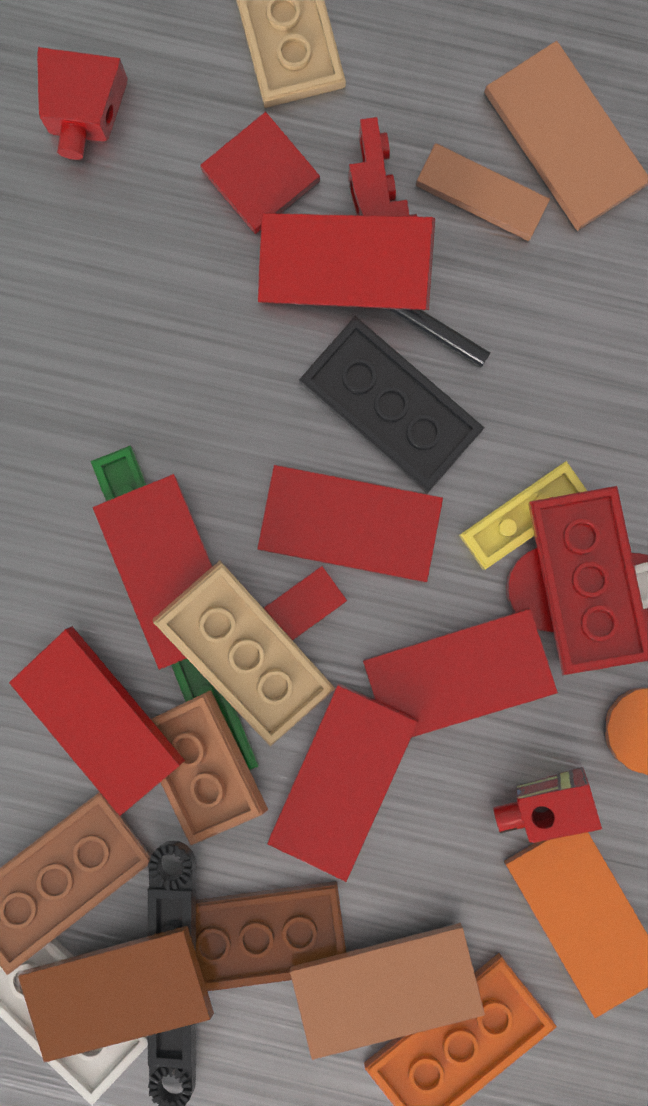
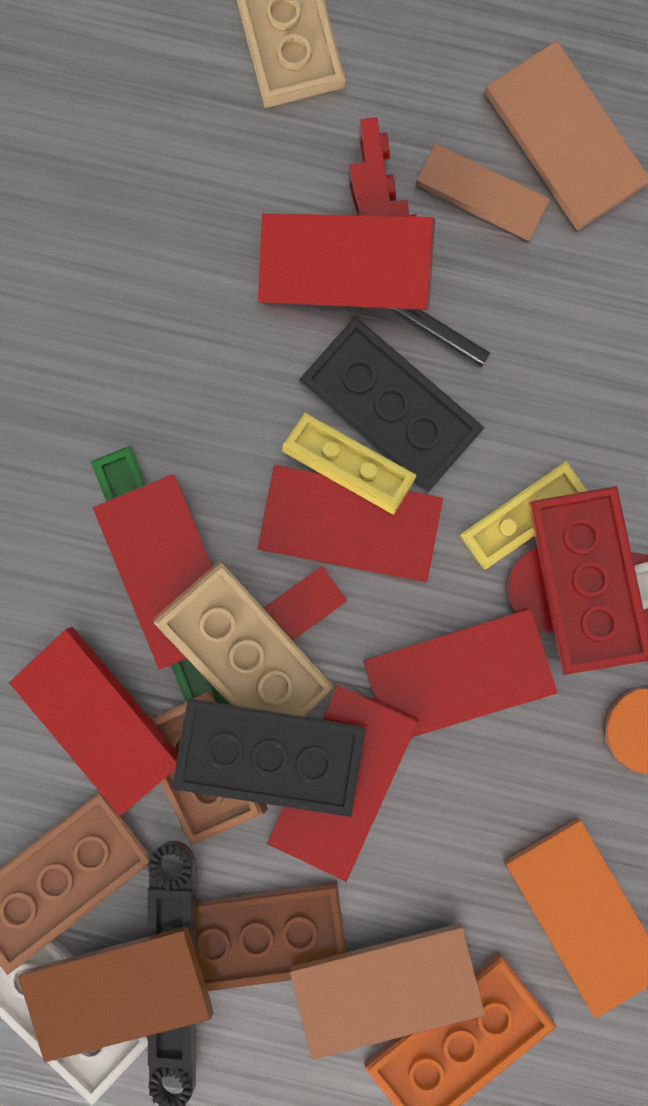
(78, 97): red torso -> none
(260, 171): red tile -> none
(269, 757): none -> black tile
(349, 463): none -> light yellow tile
(569, 805): red torso -> none

